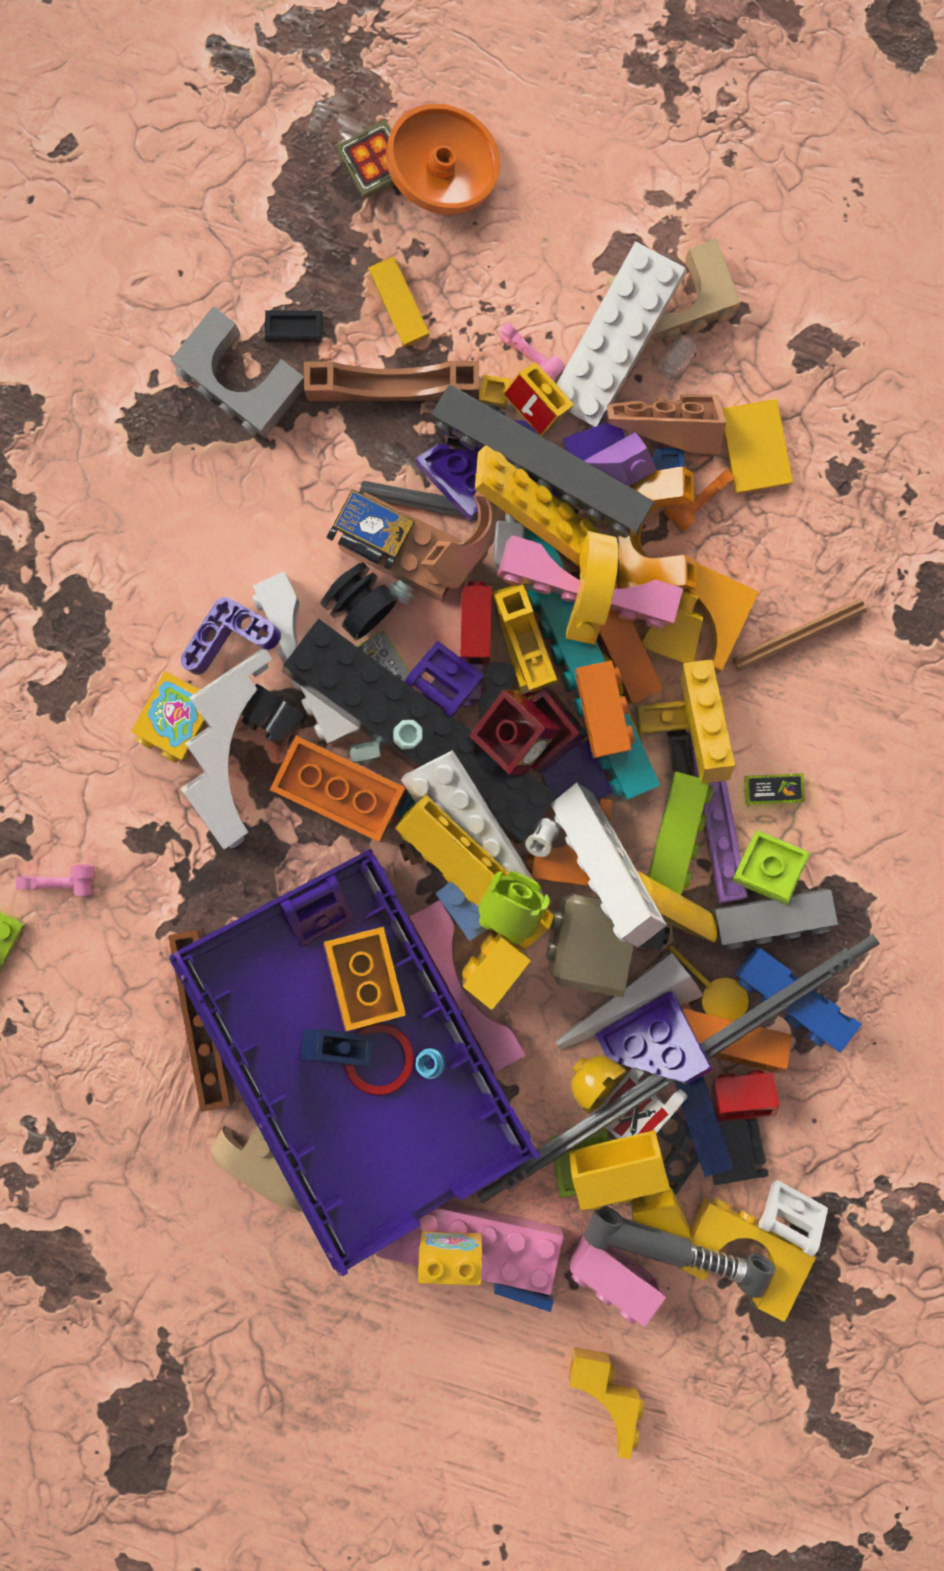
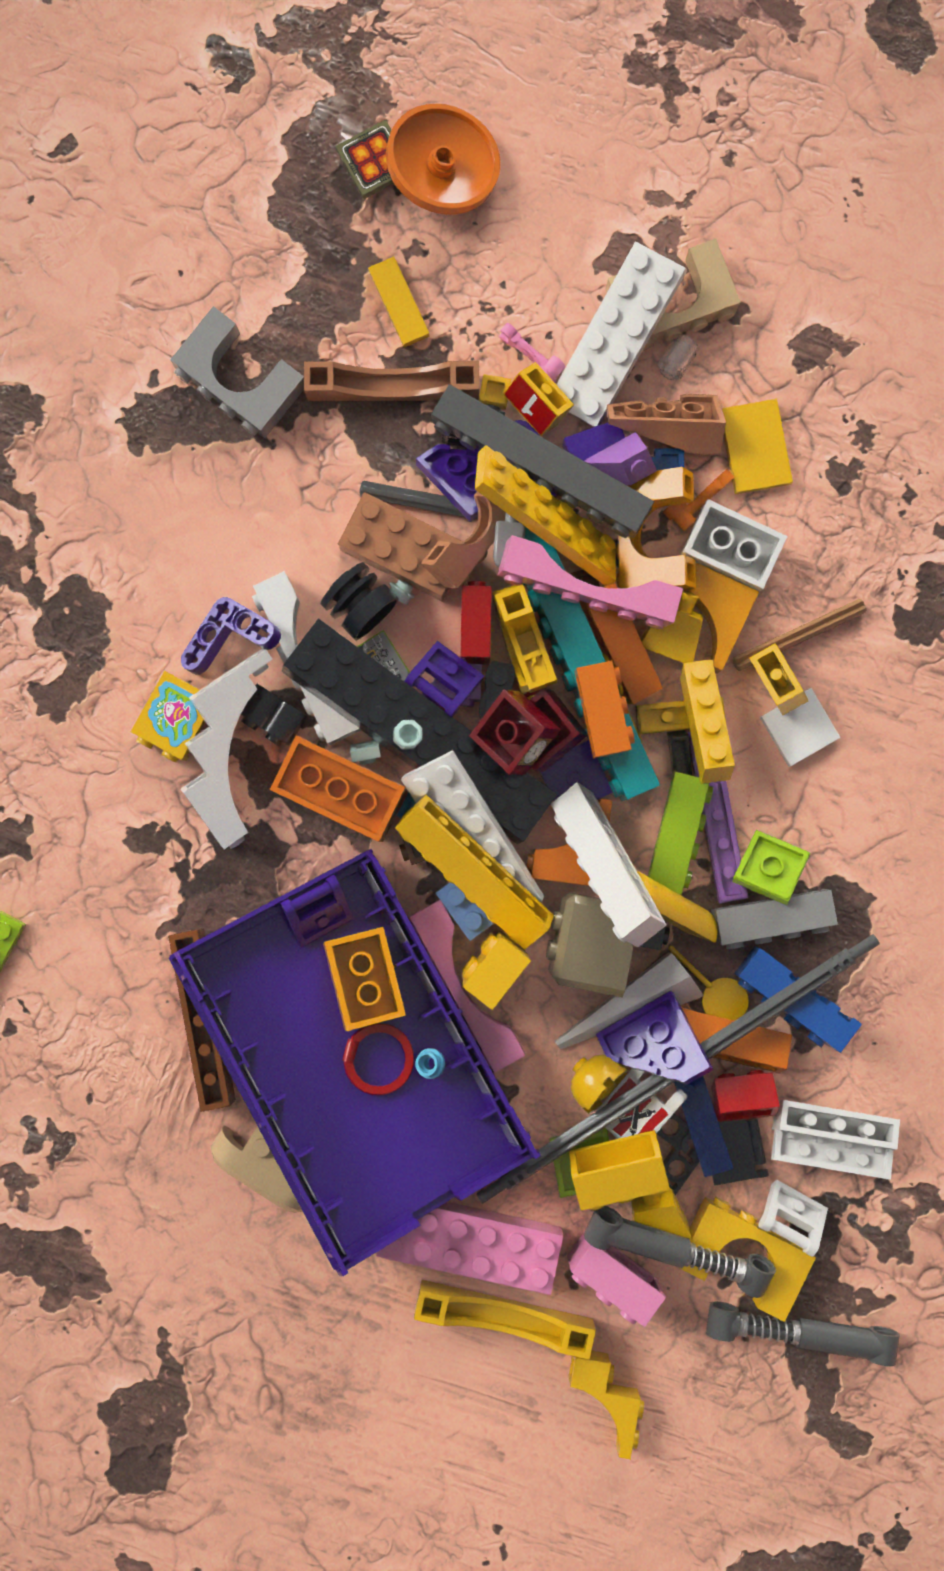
(80, 880): bright pink brick -> none
(293, 326): black tile -> none
(336, 1047): dark blue slope -> none
(371, 529): piece -> none
(450, 1258): yellow panel -> none
(512, 906): lime brick -> none
(528, 1297): blue tile -> none
(540, 841): white bush -> none
(549, 1327): none -> yellow arch
(595, 589): yellow arch -> none
(734, 545): none -> white brick
(774, 789): tile -> none
(779, 679): none -> yellow brick
(800, 730): none -> white tile
(834, 1139): none -> white brick
(873, 1343): none -> dark grey piece

